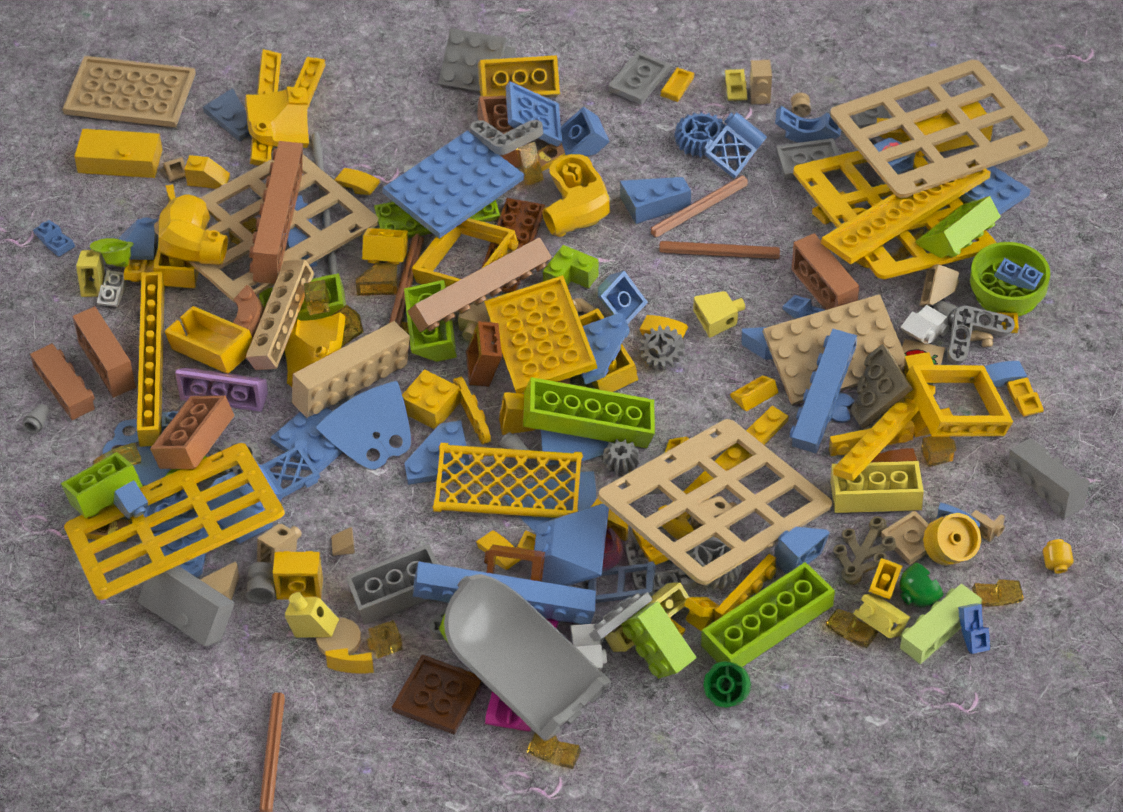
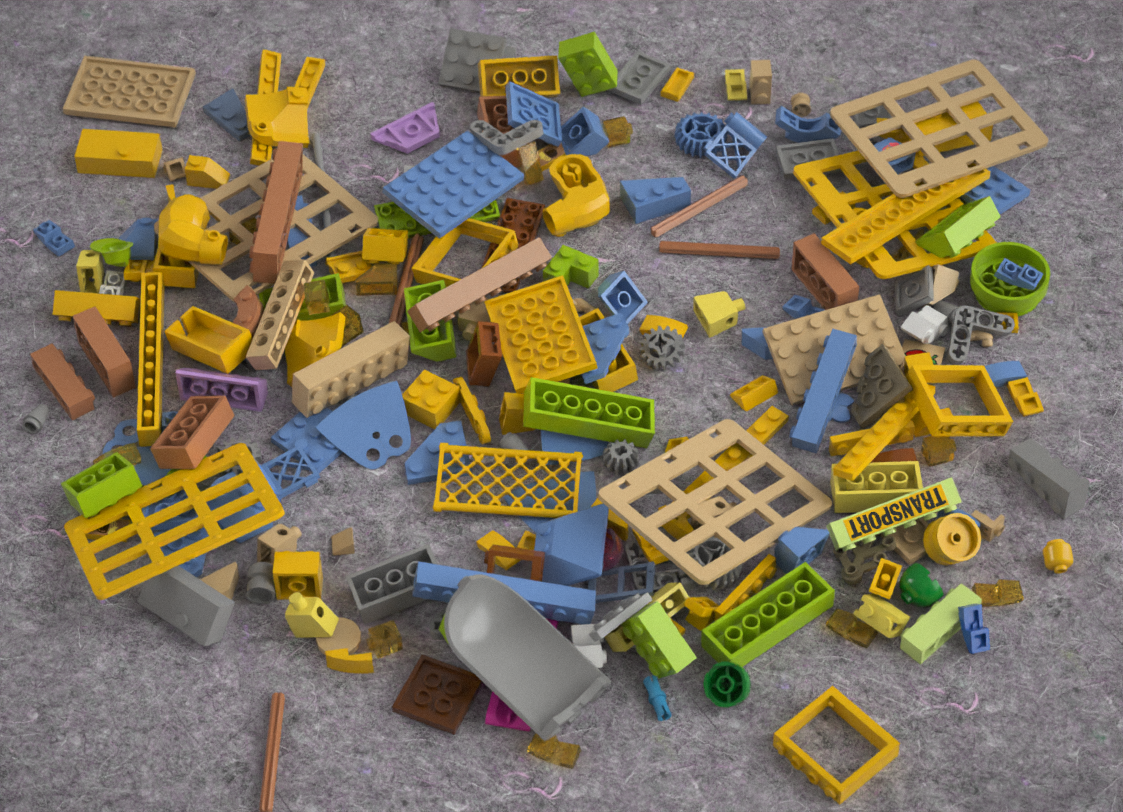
(111, 307): none -> yellow brick
(130, 500): medium blue slope -> none
(348, 266): none -> yellow plate
(357, 180): yellow slope -> none
(410, 131): none -> lavender wing
(587, 64): none -> lime brick
(617, 131): none -> clear yellow brick
(657, 698): none -> dark azure pin
(860, 722): none -> yellow window
(893, 514): none -> brick
(914, 291): none -> light grey tile

